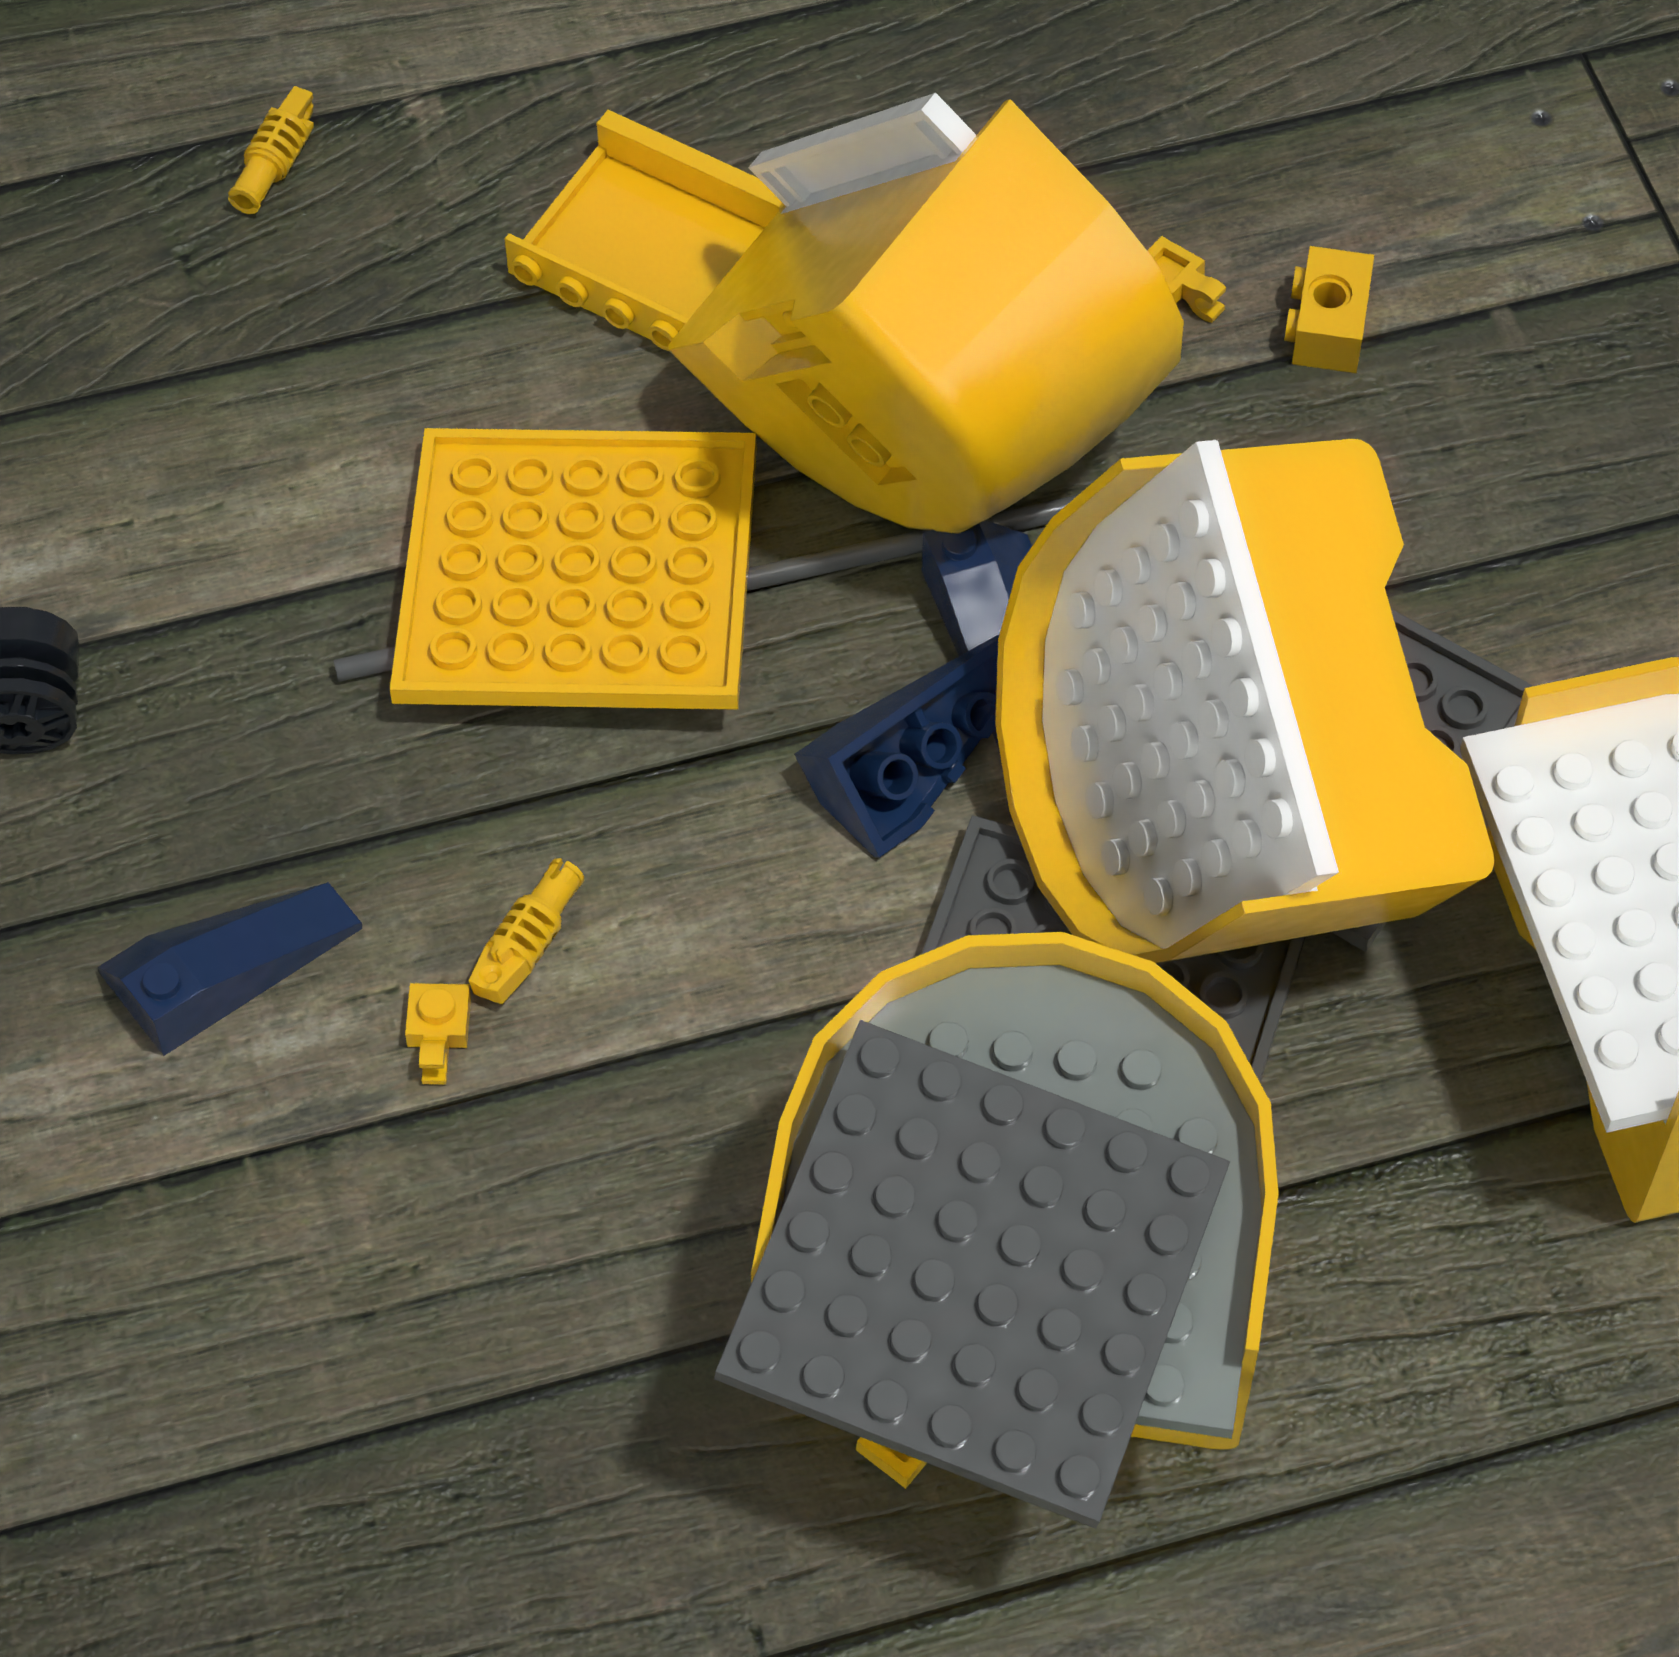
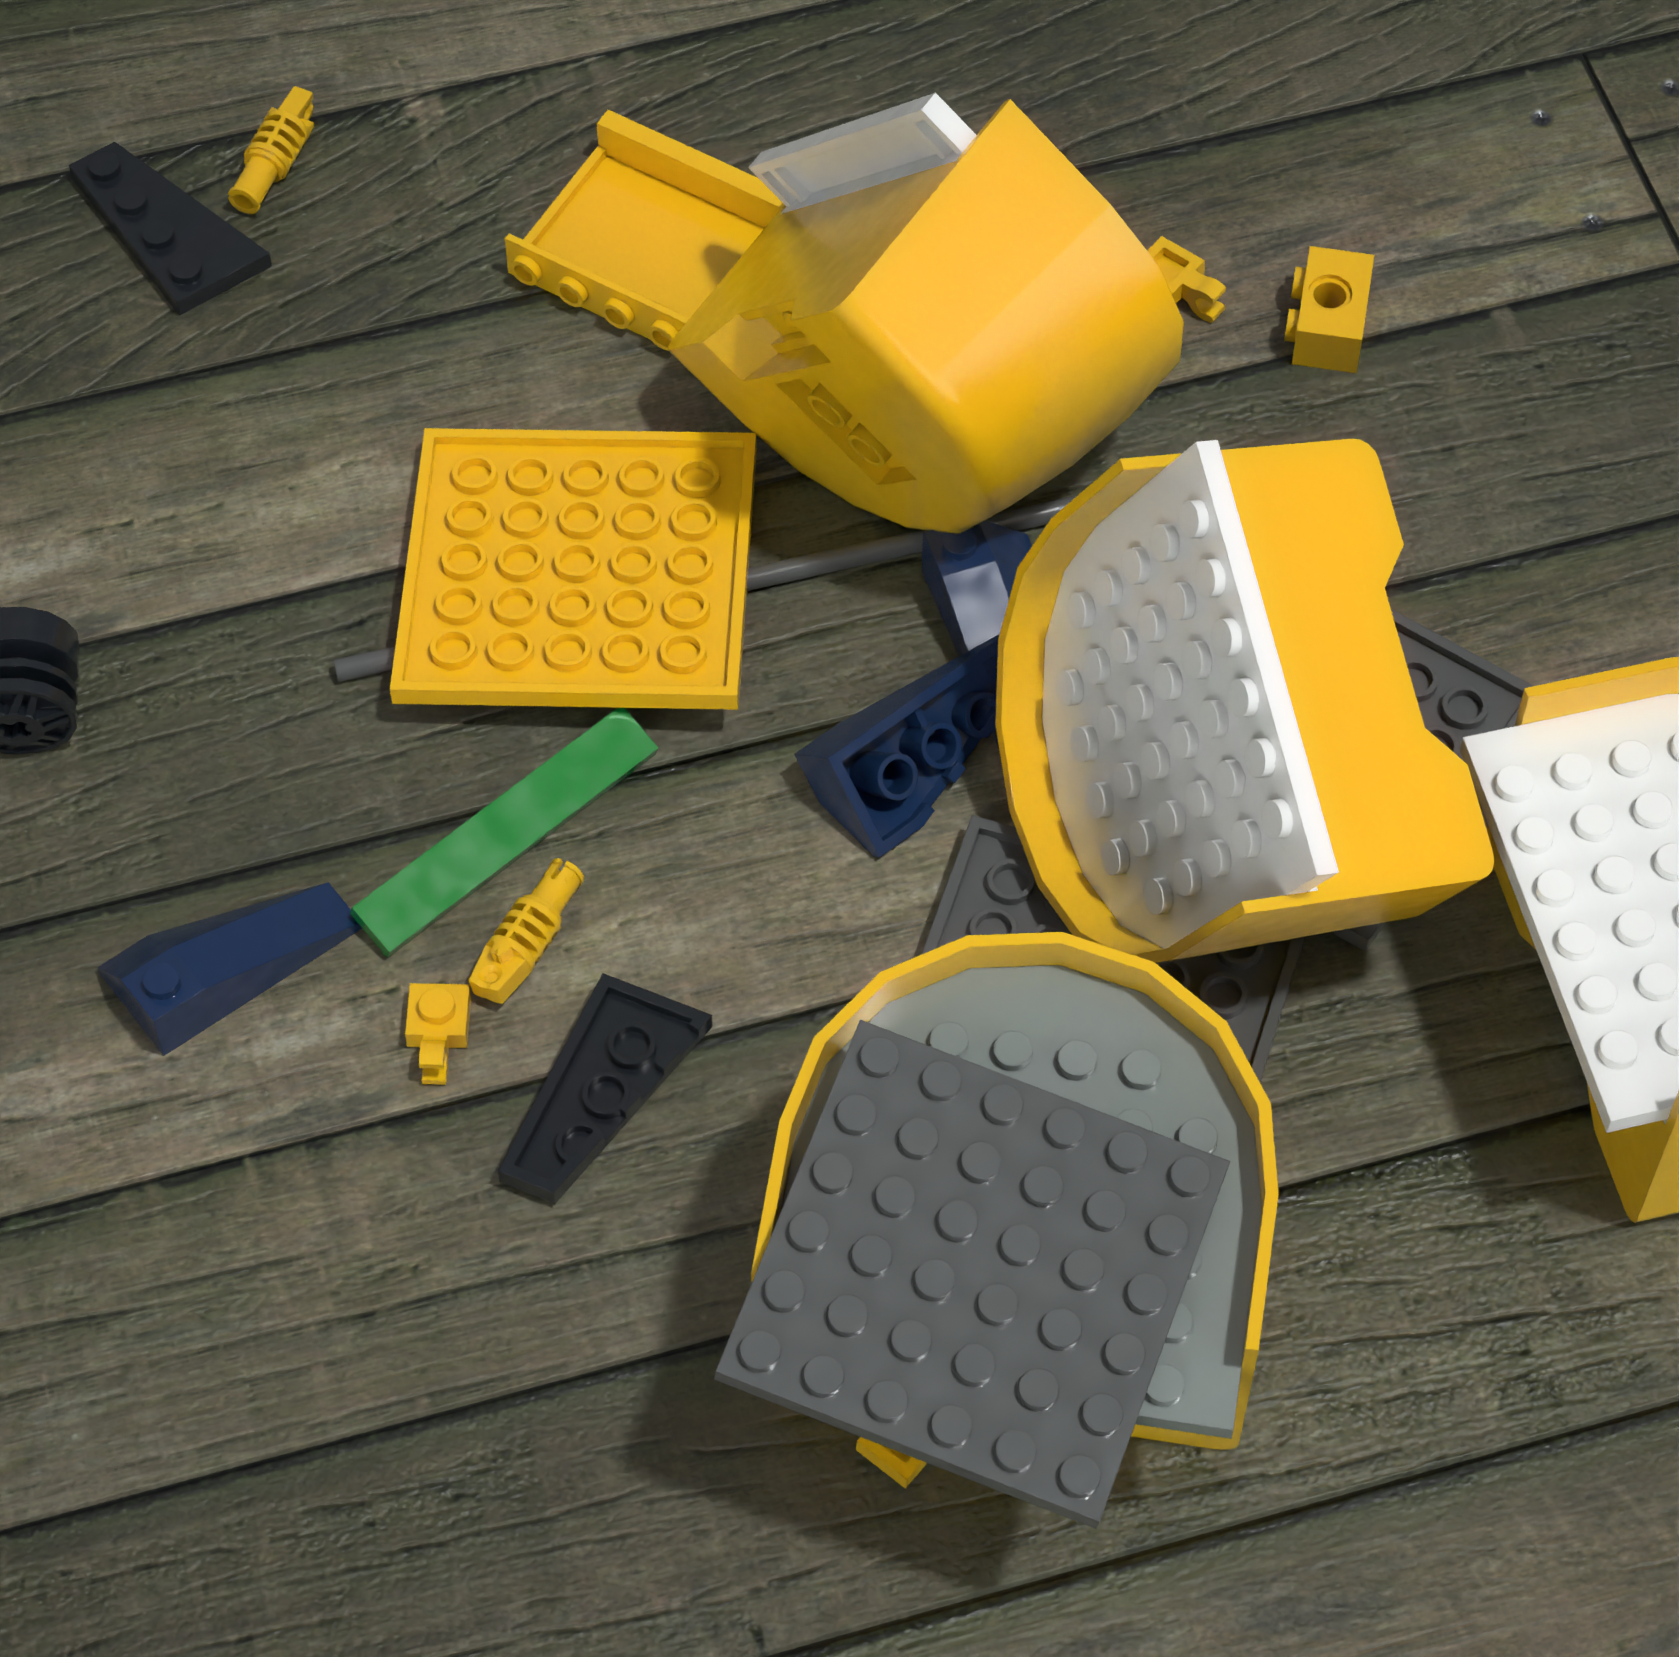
(167, 231): none -> black wing
(503, 831): none -> green tile
(602, 1077): none -> black wing

